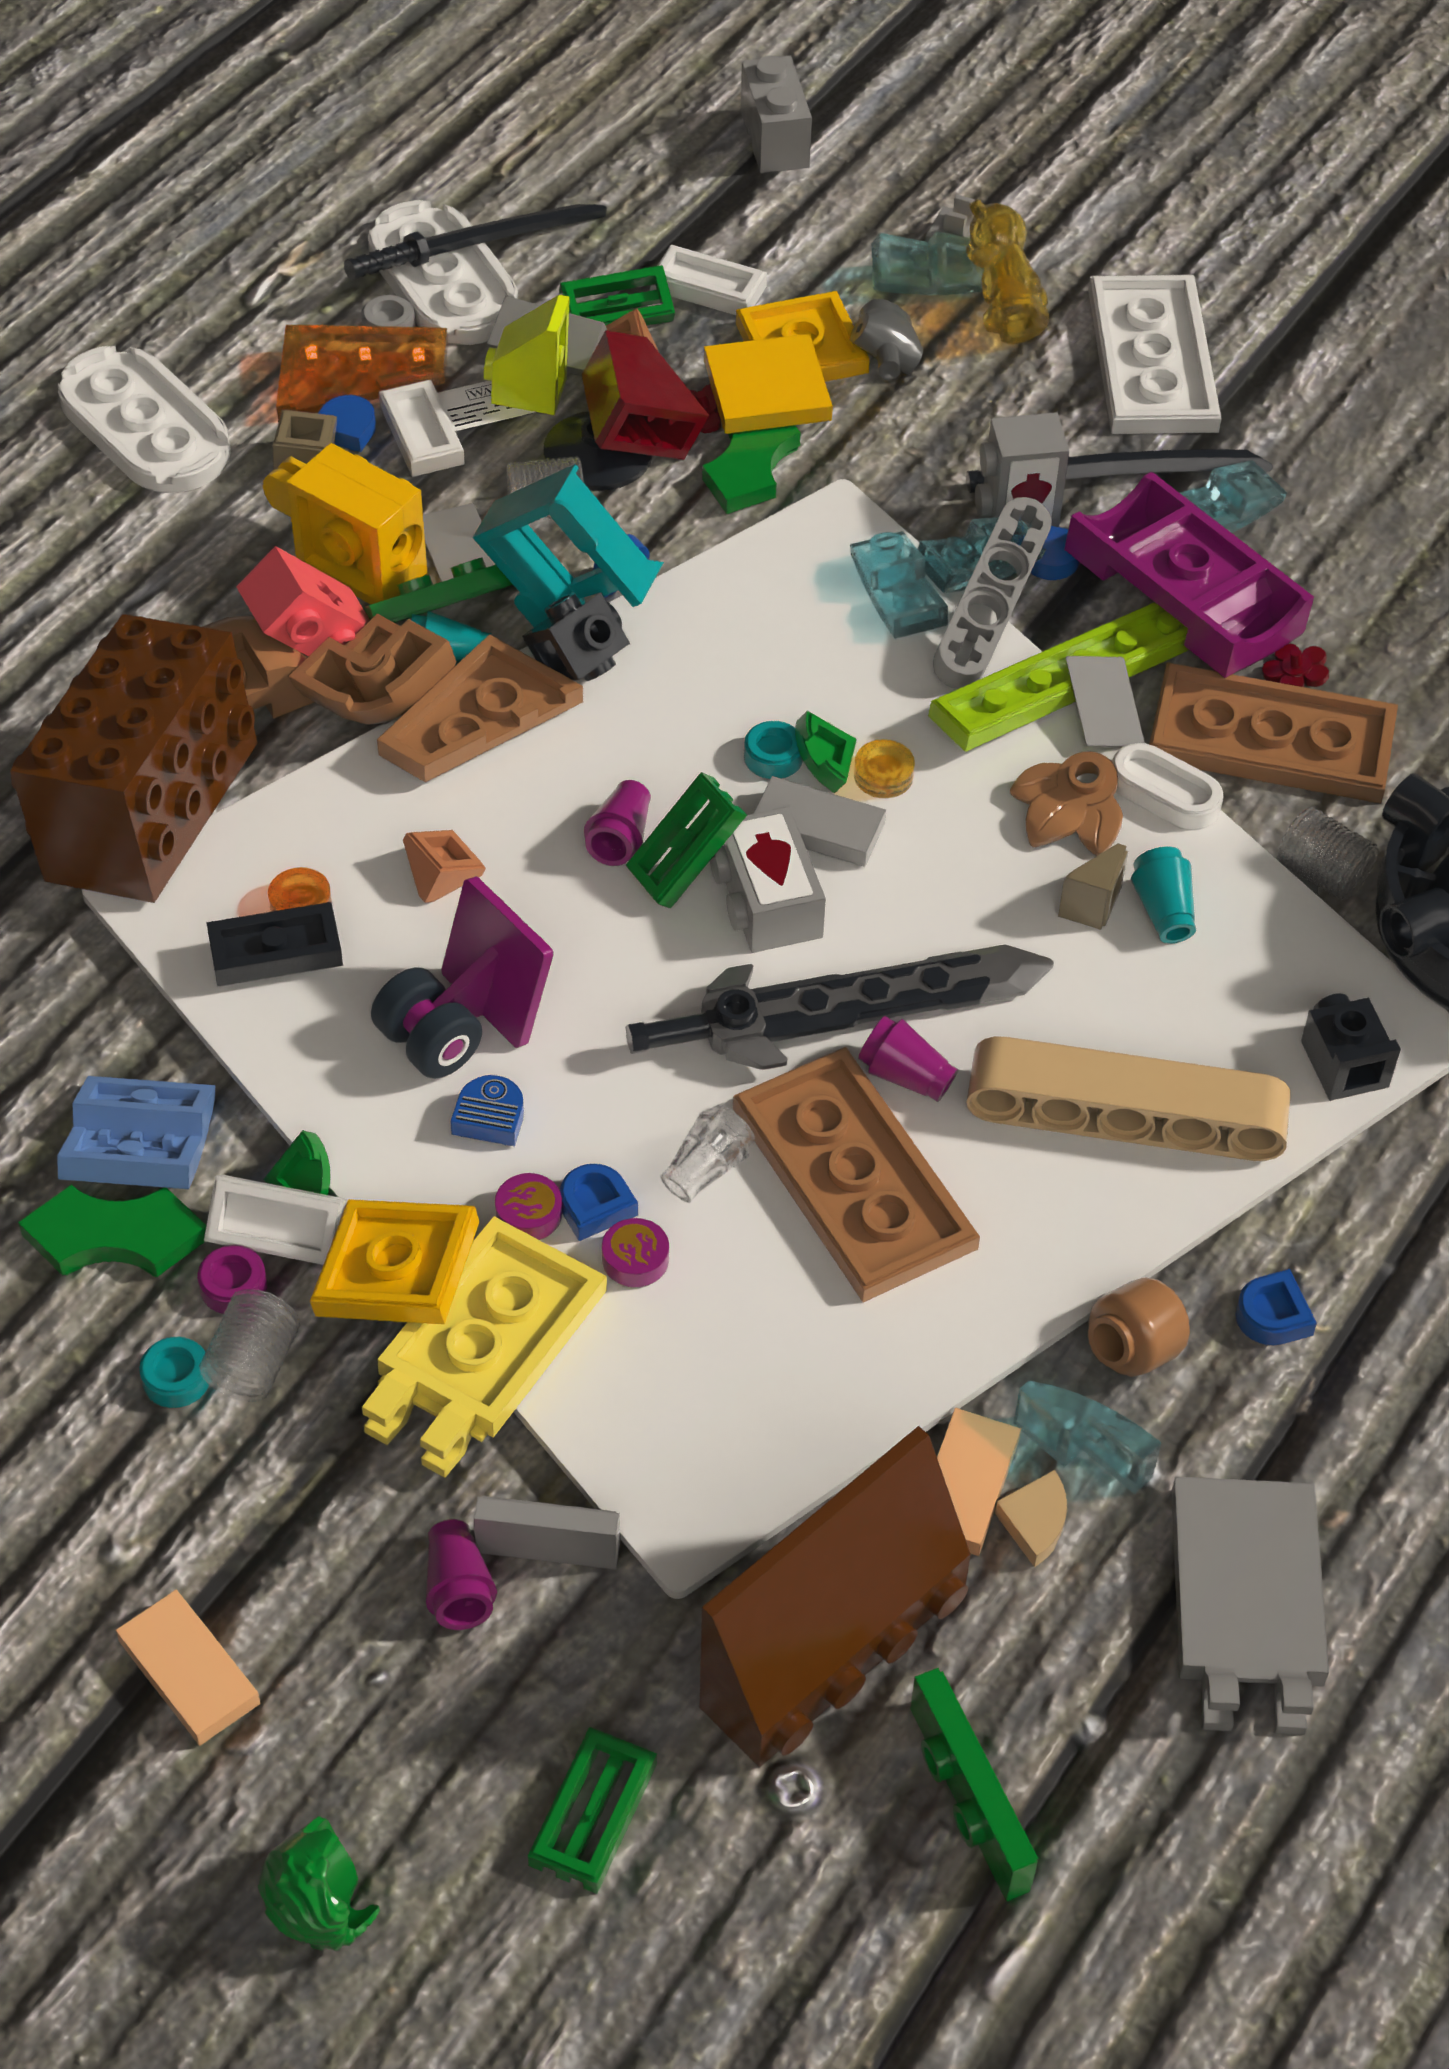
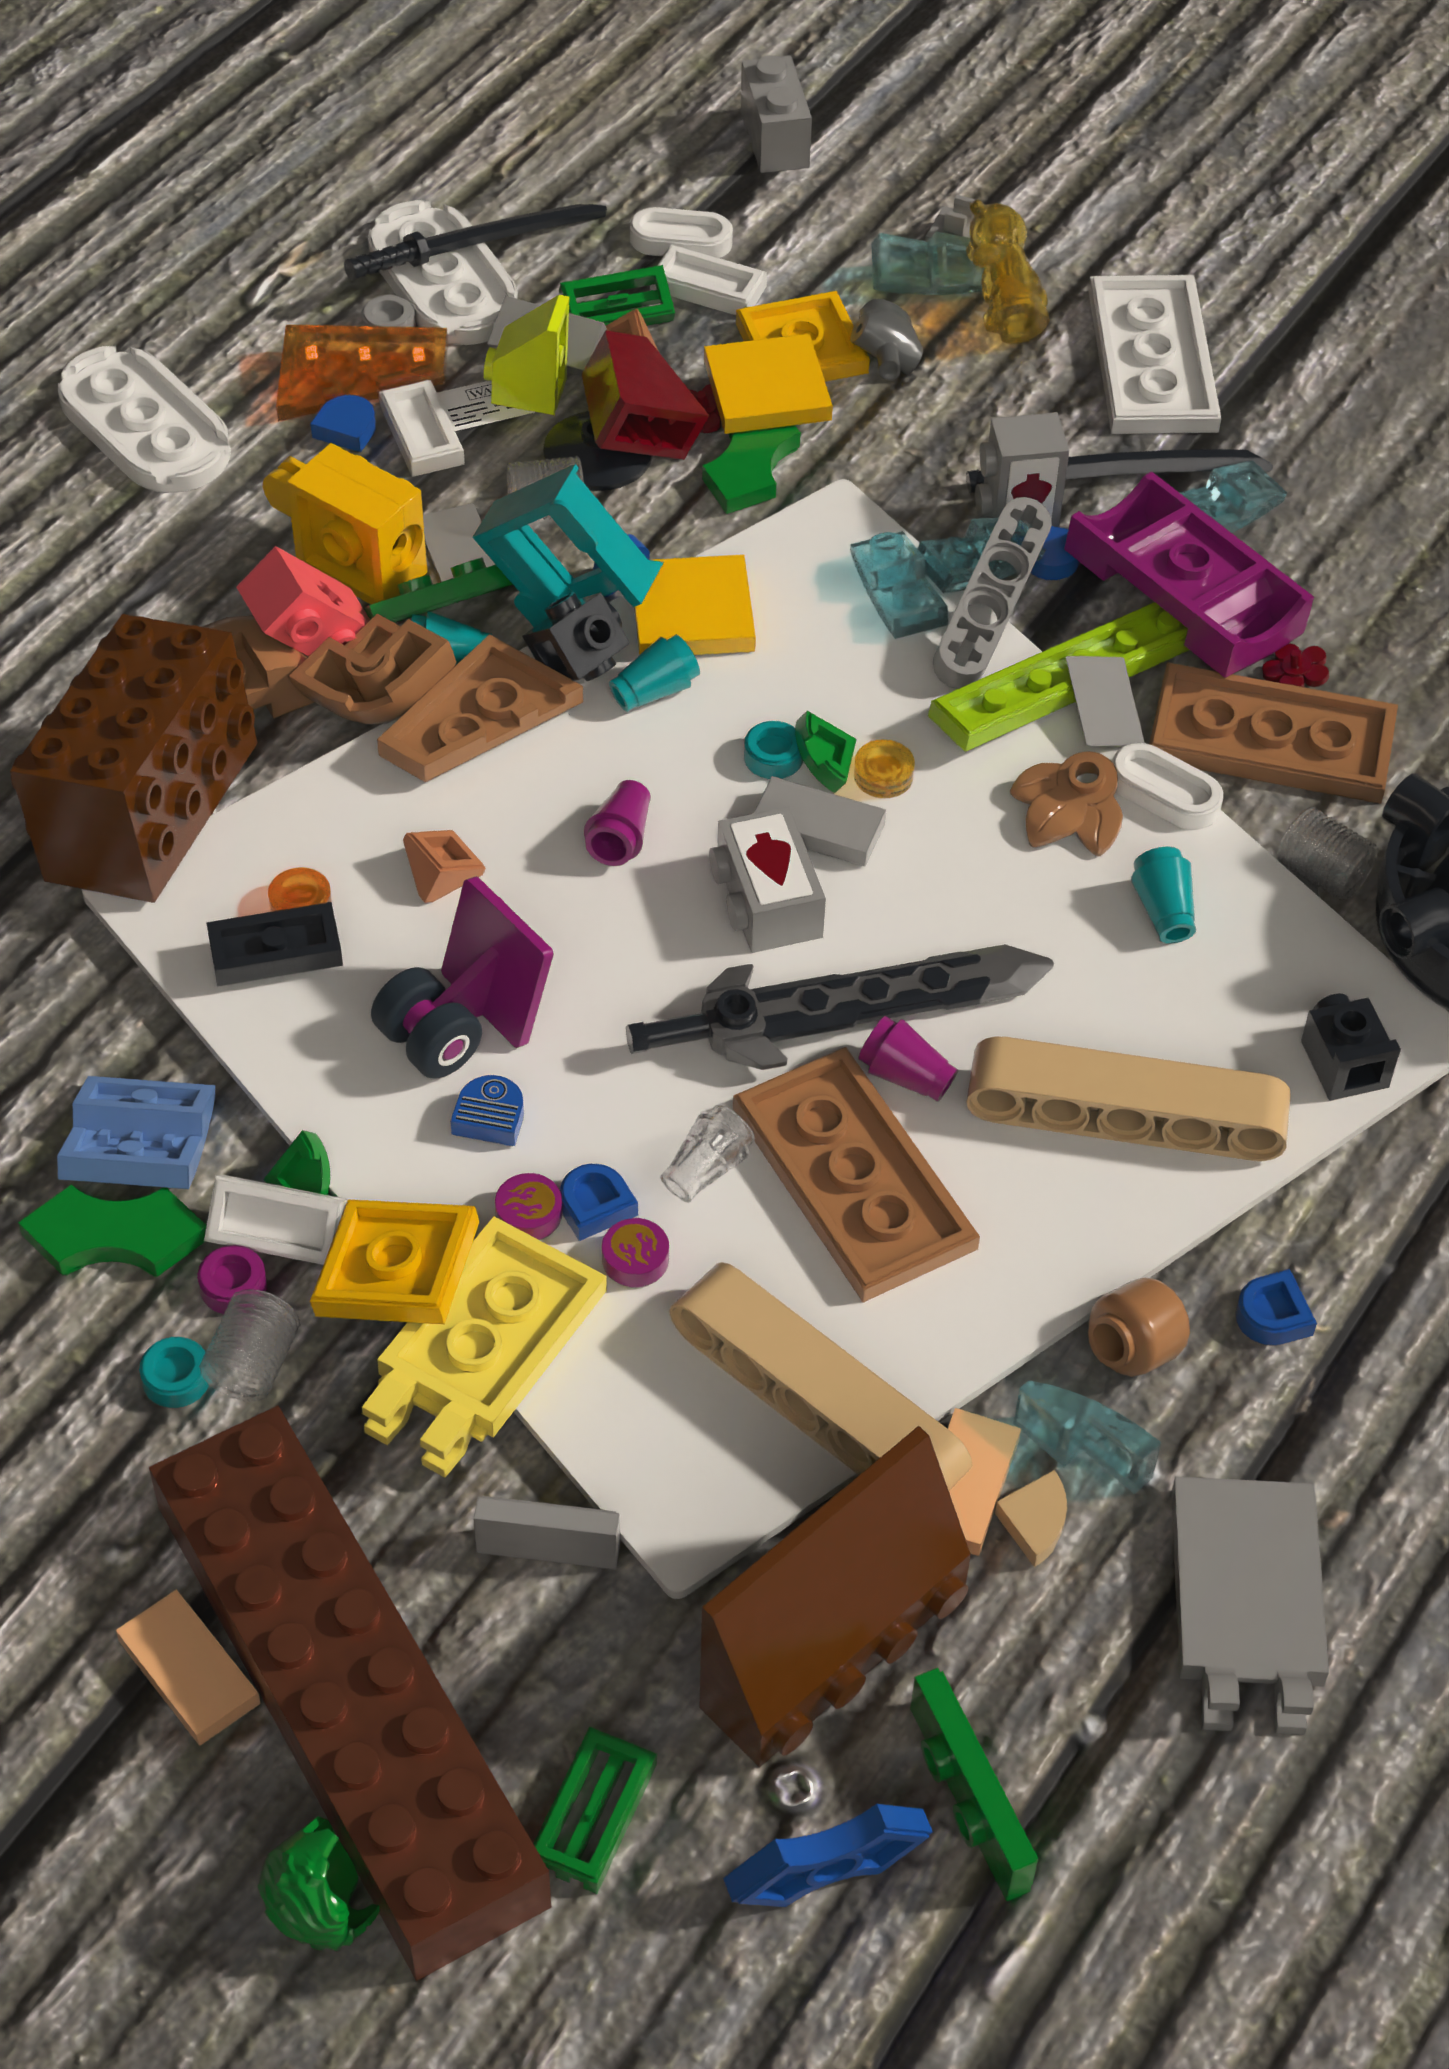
(302, 435): dark tan slope -> none
(351, 1693): none -> copper brick
(457, 1578): magenta cone -> none
(655, 673): none -> teal cone
(658, 228): none -> white tile
(690, 847): green tile -> none
(702, 603): none -> yellow tile
(803, 1864): none -> blue tile
(805, 1373): none -> tan beam
(1094, 888): dark tan slope -> none

